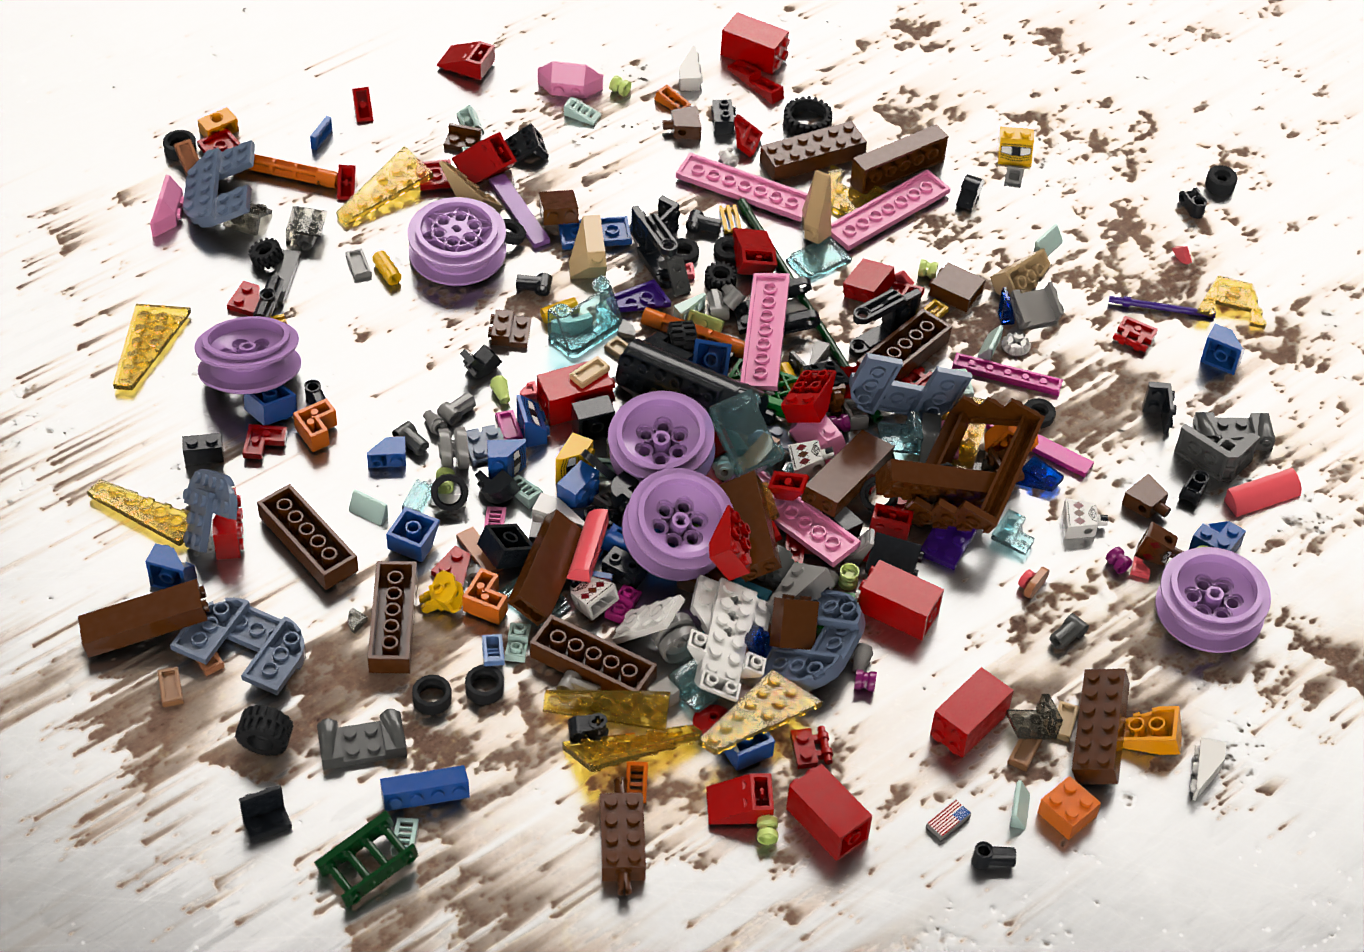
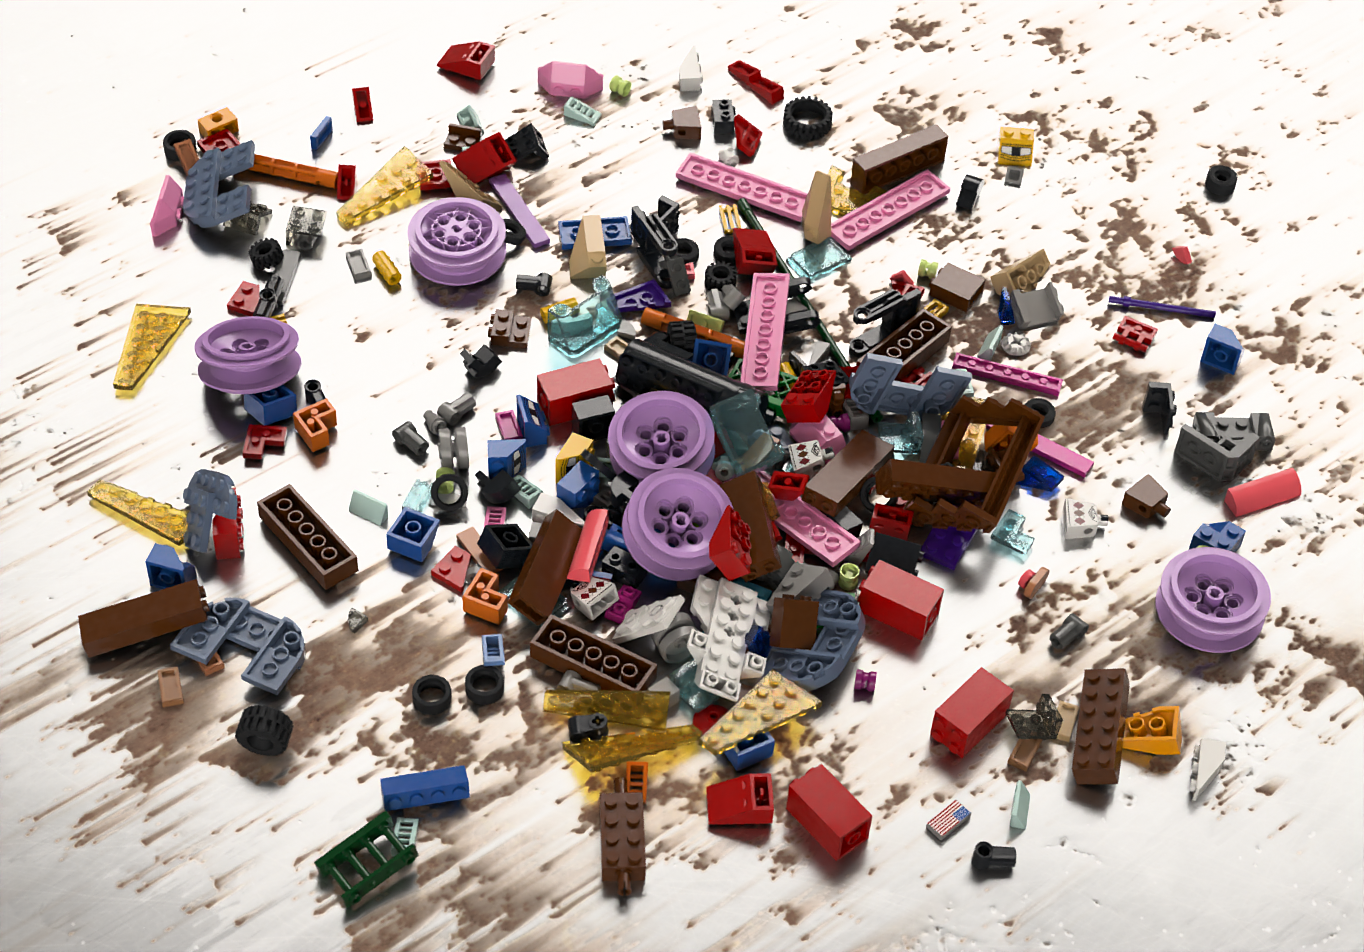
(203, 449): black brick -> none
(264, 813): black bracket -> none
(362, 742): dark grey piece -> none
(388, 453): slope -> none
(392, 617): reddish brown brick -> none
(442, 594): yellow hinge -> none
(478, 442): plate -> none
(499, 385): yellowish green cone -> none
(517, 642): light aqua slope -> none
(529, 390): coral tile -> none
(558, 207): reddish brown brick -> none
(589, 372): tan tile -> none
(665, 95): orange slope -> none
(695, 303): light aqua slope -> none
(698, 221): black piece -> none
(755, 42): red brick -> none
(767, 829): yellowish green wheel -> none
(804, 747): red plate -> none
(812, 151): reddish brown brick -> none
(862, 656): light grey cone -> none
(868, 280): brick -> none
(1049, 240): light aqua slope -> none
(1069, 807): orange brick -> none
(1118, 559): magenta wheel -> none
(1139, 569): coral tile -> none
(1157, 545): reddish brown torso -> none
(1193, 202): black piece -> none
(1195, 487): black piece -> none
(1235, 295): clear yellow wing -> none

